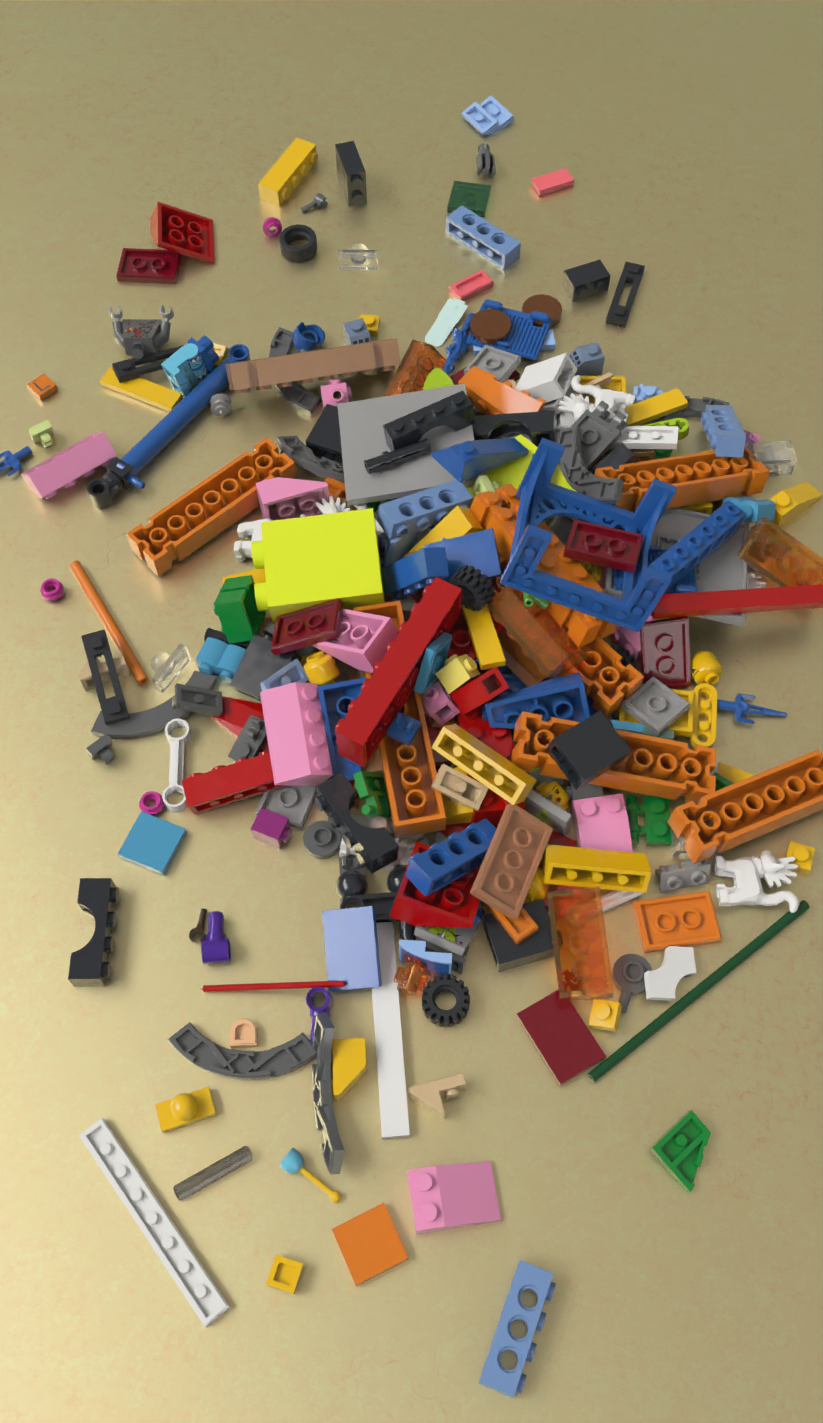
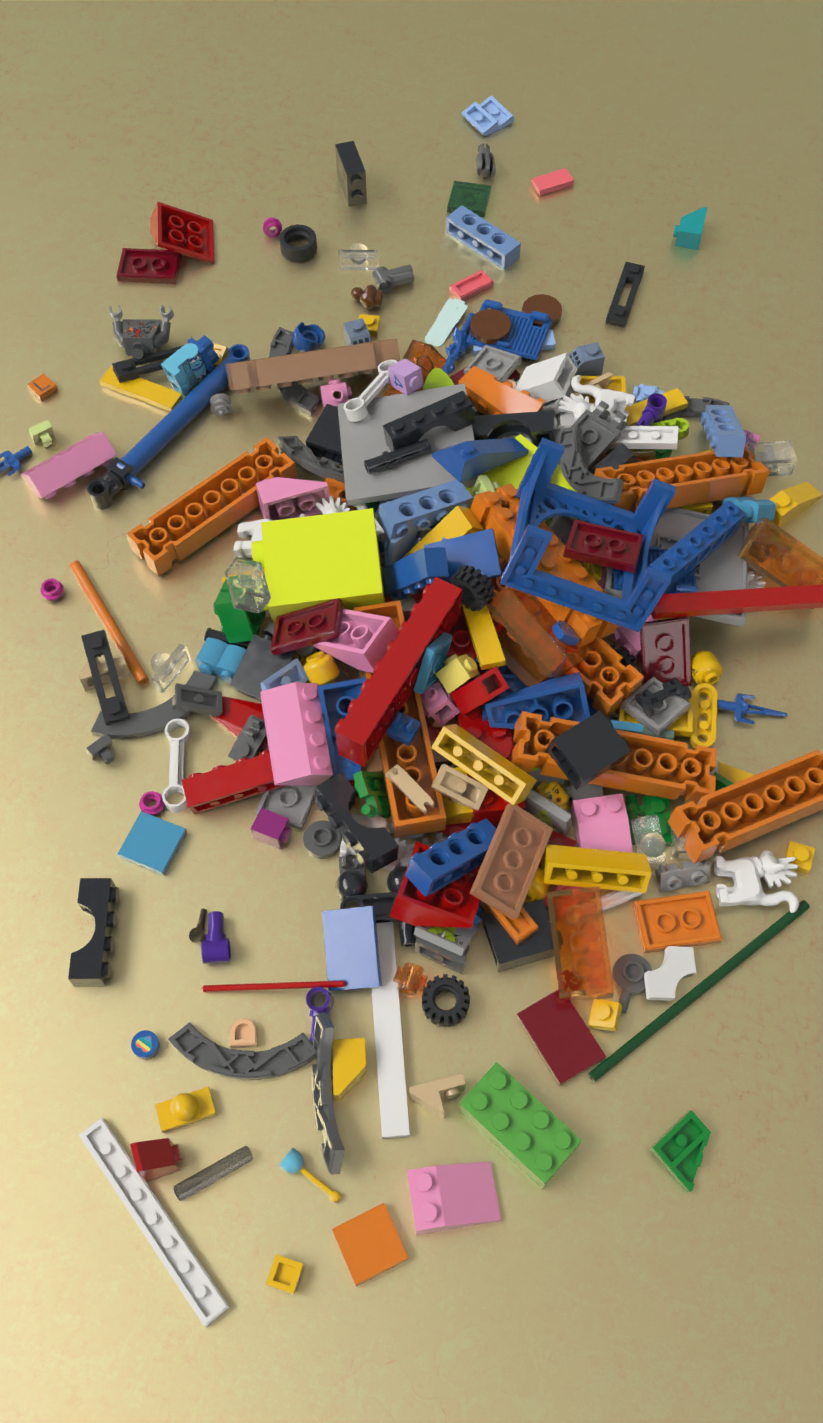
(145, 1044): none -> blue tile
(156, 1158): none -> red slope
(247, 585): none -> clear brick
(288, 172): yellow brick -> none
(319, 200): dark grey hand -> none
(357, 407): none -> white piece
(369, 297): none -> reddish brown animal
(387, 279): none -> dark grey piece
(405, 376): none -> lavender brick
(409, 788): none -> tan piece
(432, 962): slope -> none
(494, 1375): medium blue brick -> none
(519, 1125): none -> bright green brick
(530, 599): bright green piece -> none
(565, 633): none -> blue tile
(586, 280): black brick -> none
(649, 840): none -> clear tile
(654, 410): none -> dark purple pin
(669, 689): none -> black piece
(690, 229): none -> teal slope

